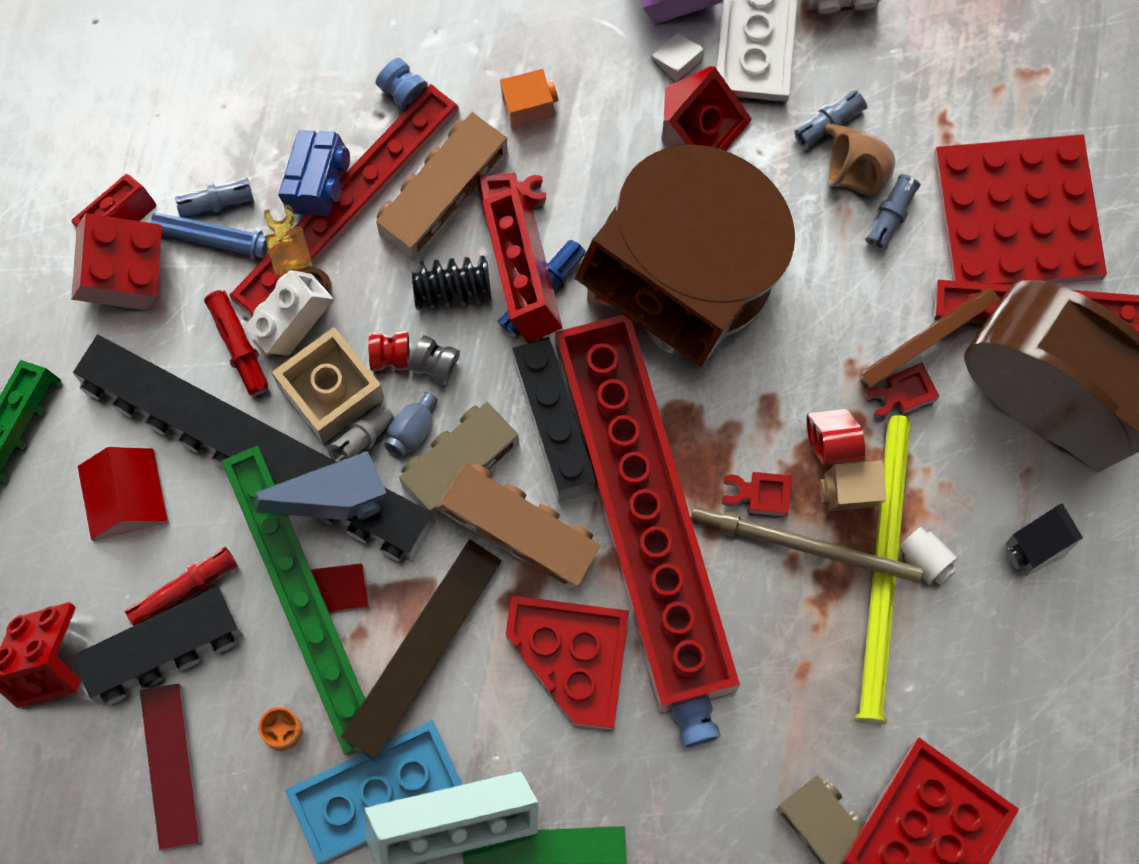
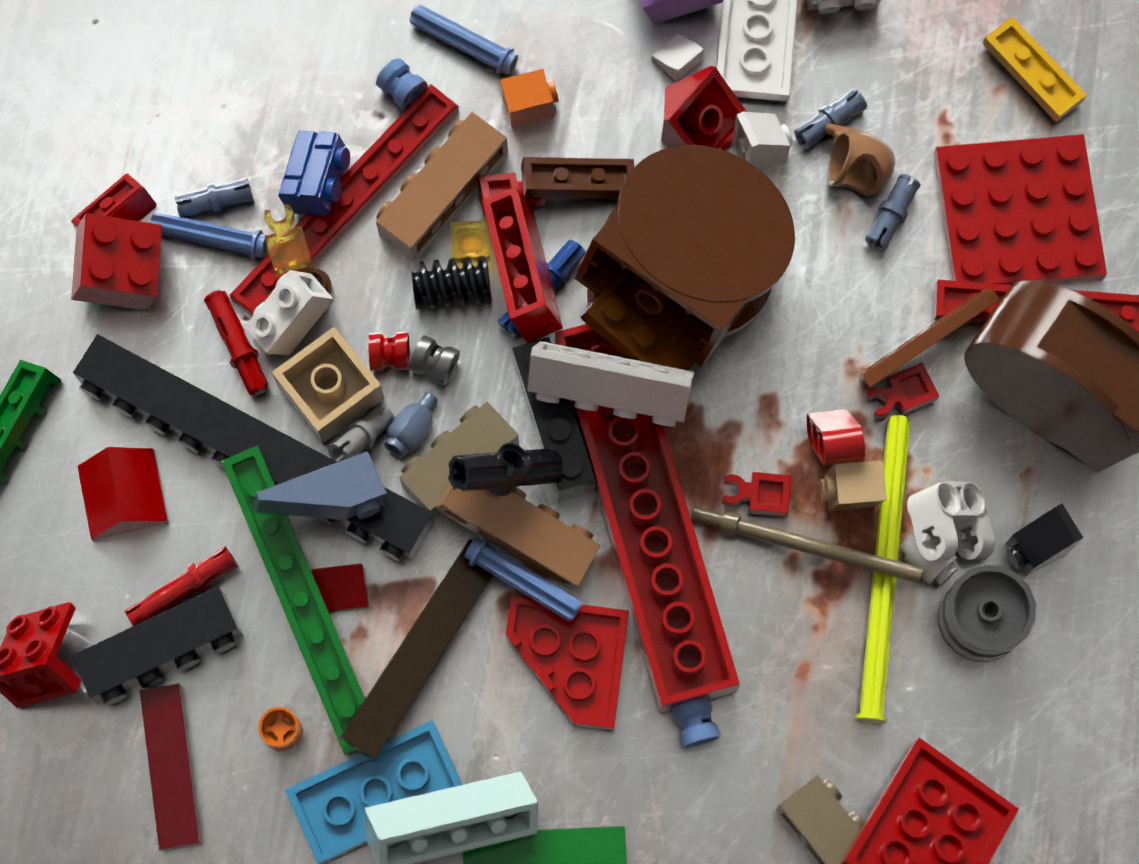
(464, 39): none -> medium blue axle
(470, 240): none -> clear yellow plate
(505, 469): none -> black piece
(522, 579): none -> medium blue axle
(574, 177): none -> reddish brown plate
(609, 382): none -> white slope
(631, 333): none -> reddish brown plate
(761, 139): none -> white slope
(956, 515): none -> white piece
(1002, 595): none -> dark grey wheel
(1034, 69): none -> yellow plate

